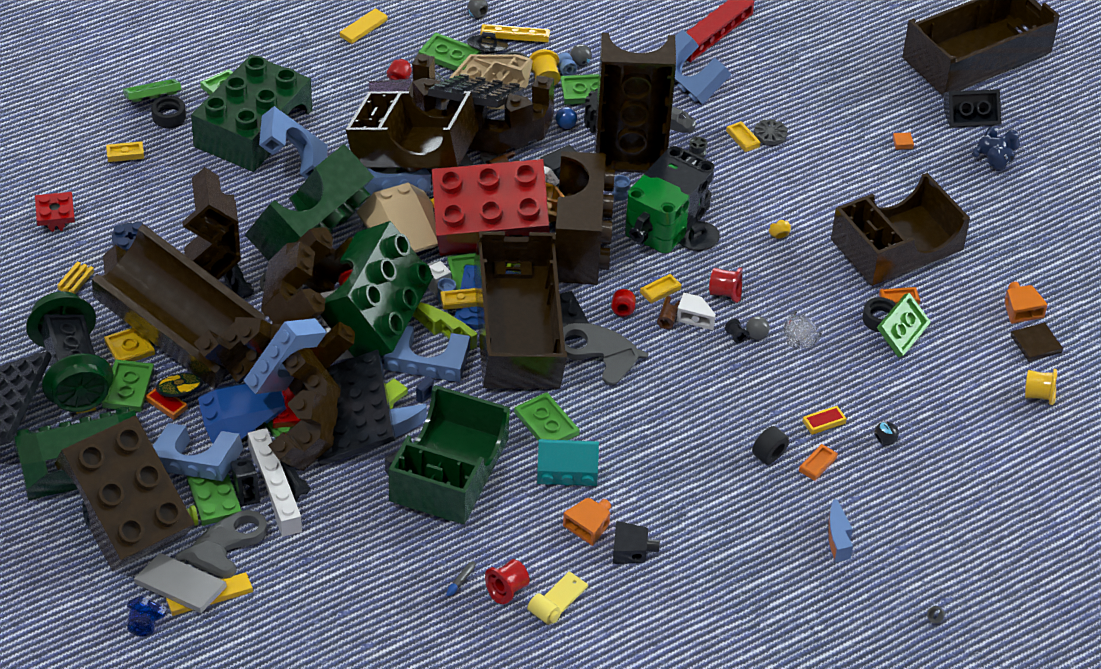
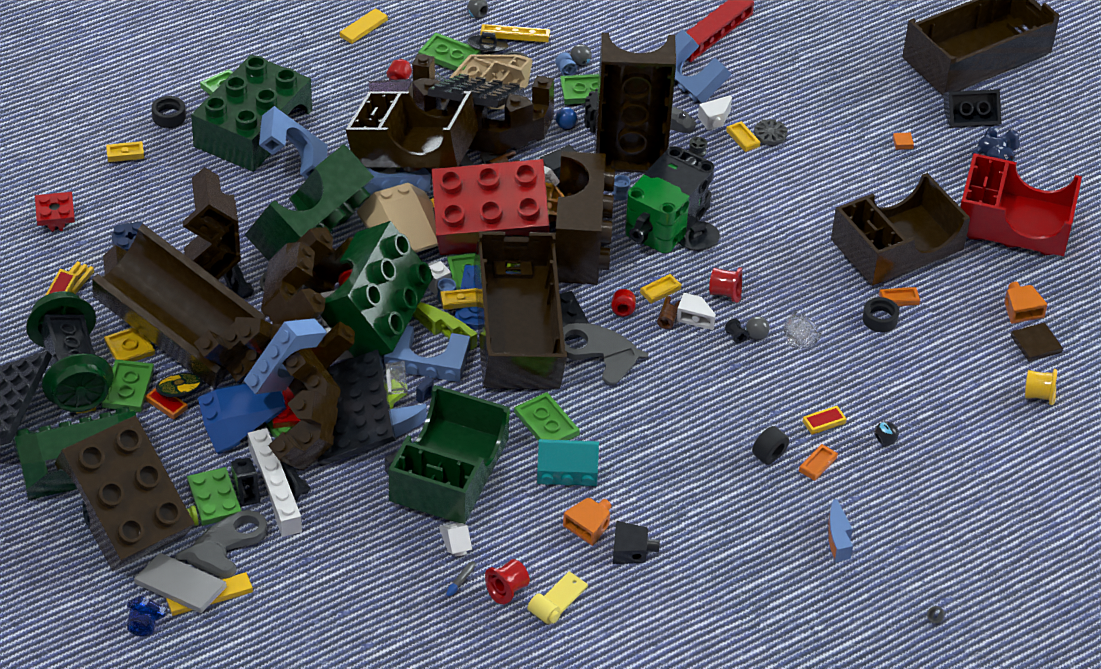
(63, 282): none -> tile
(152, 90): bright green plate -> none
(211, 464): medium blue arch -> none
(396, 377): none -> clear slope
(456, 538): none -> white slope
(545, 64): yellow piece -> none
(715, 112): none -> white slope
(780, 229): yellow plate -> none
(903, 325): plate -> none
(1015, 213): none -> red piece

